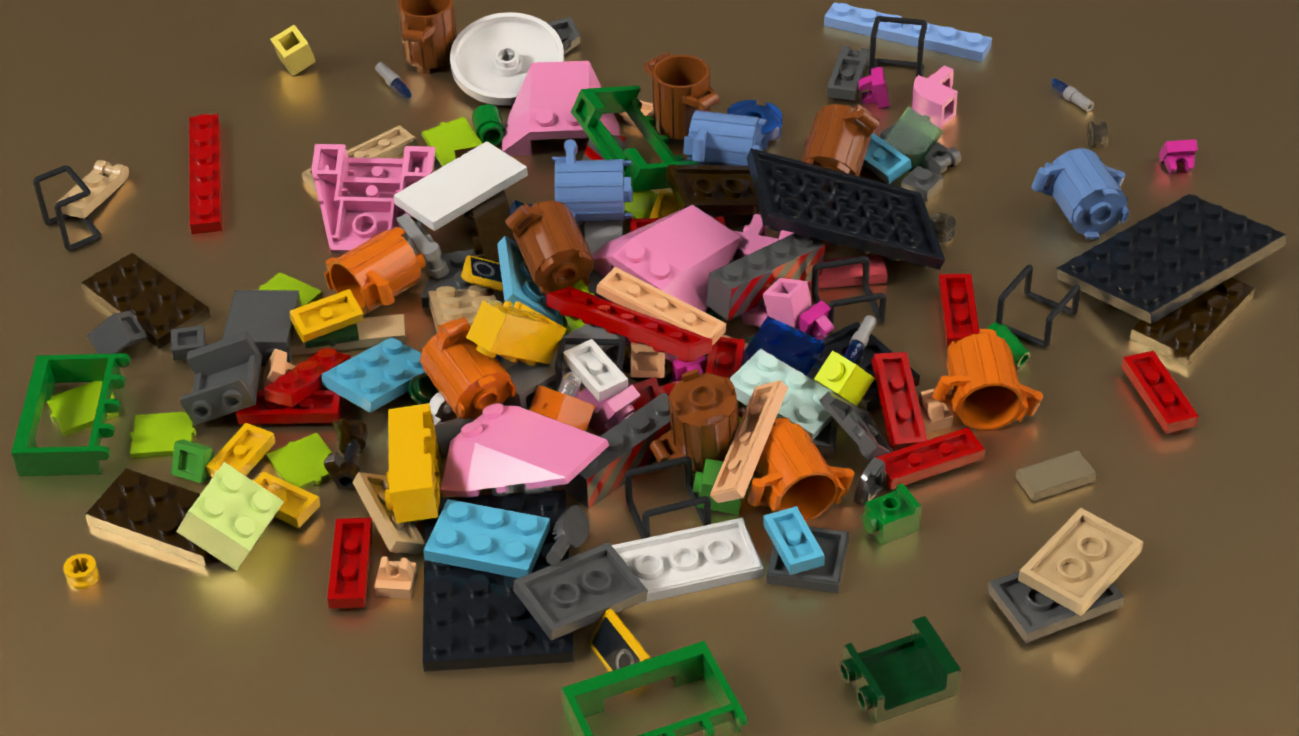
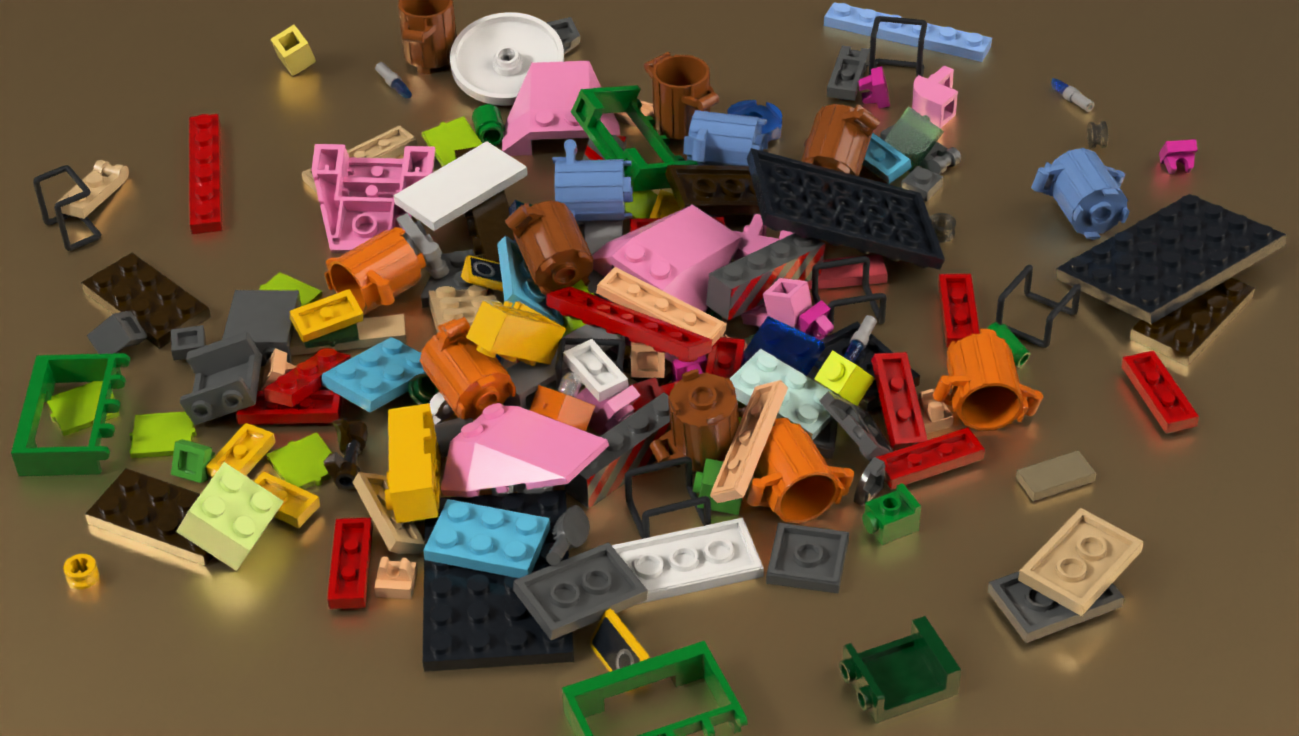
(793, 540): medium azure plate -> none

